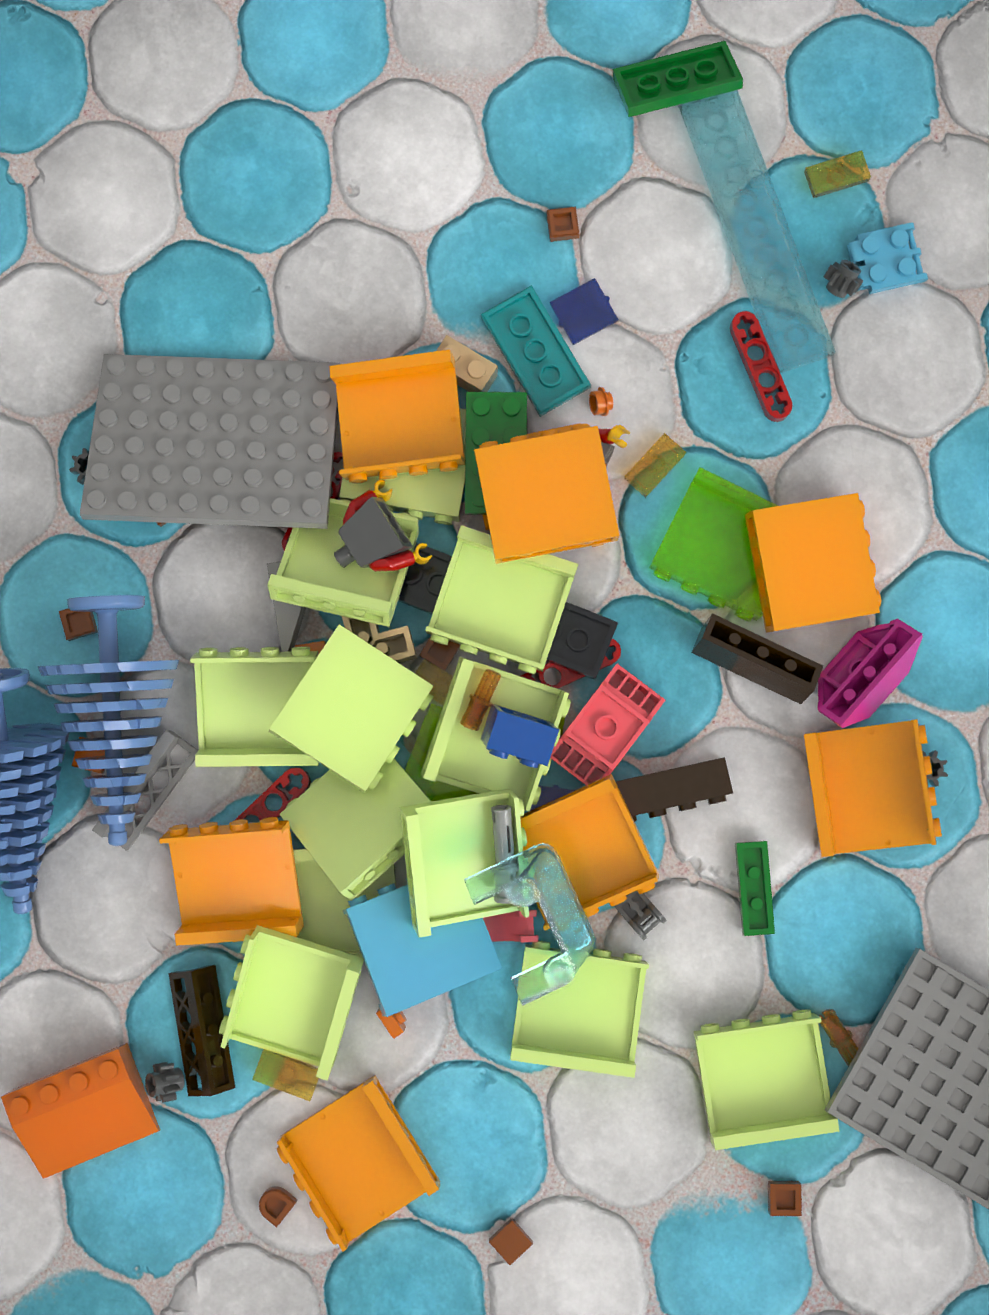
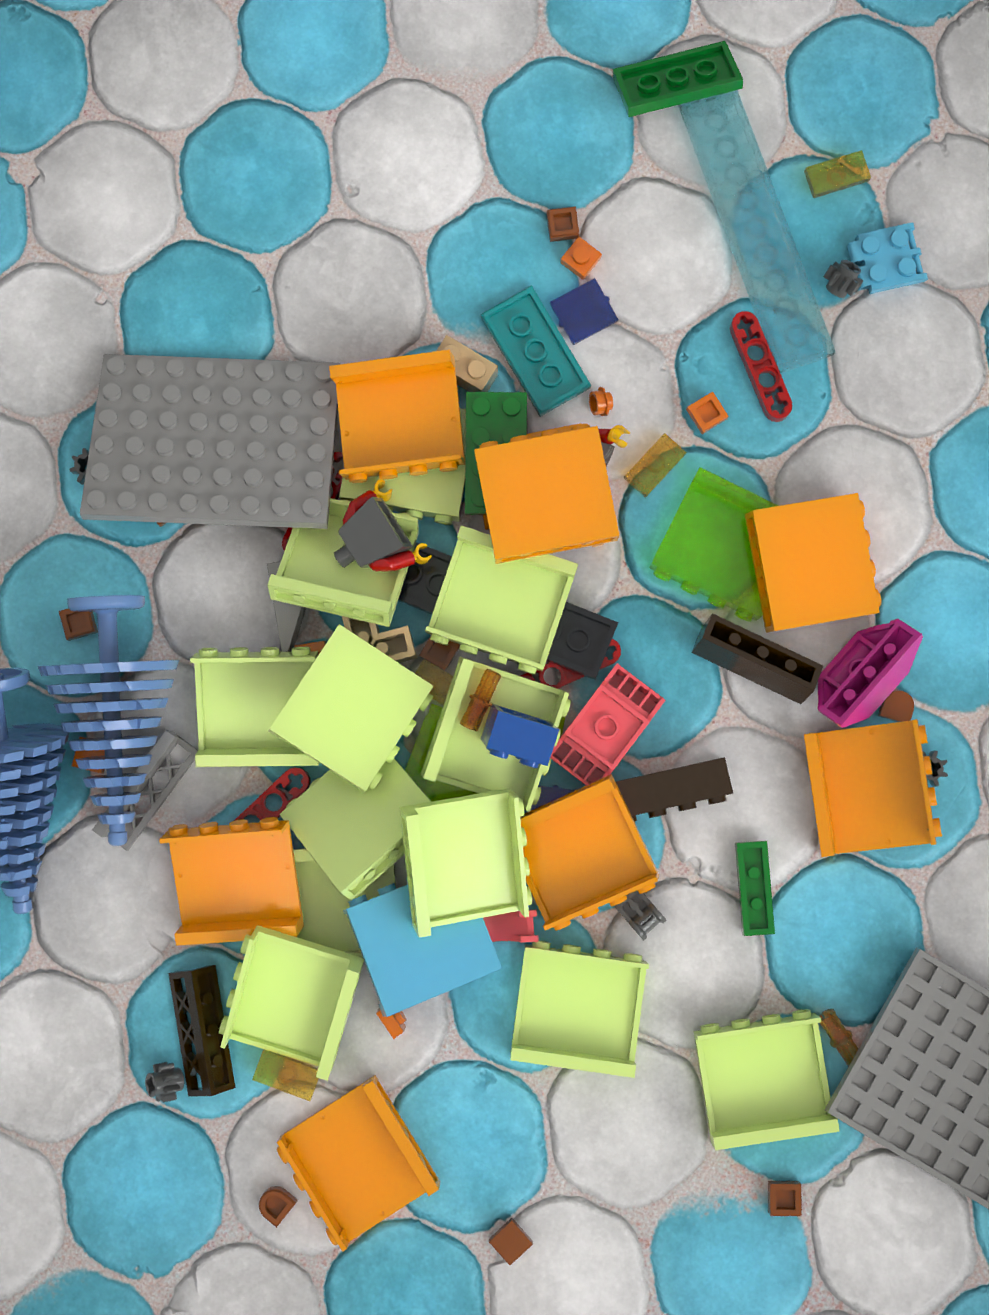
(81, 1111): orange slope -> none
(502, 839): light grey pin -> none
(541, 878): clear light blue windscreen -> none
(581, 258): none -> orange plate
(707, 412): none -> orange plate
(897, 707): none -> dark orange tile

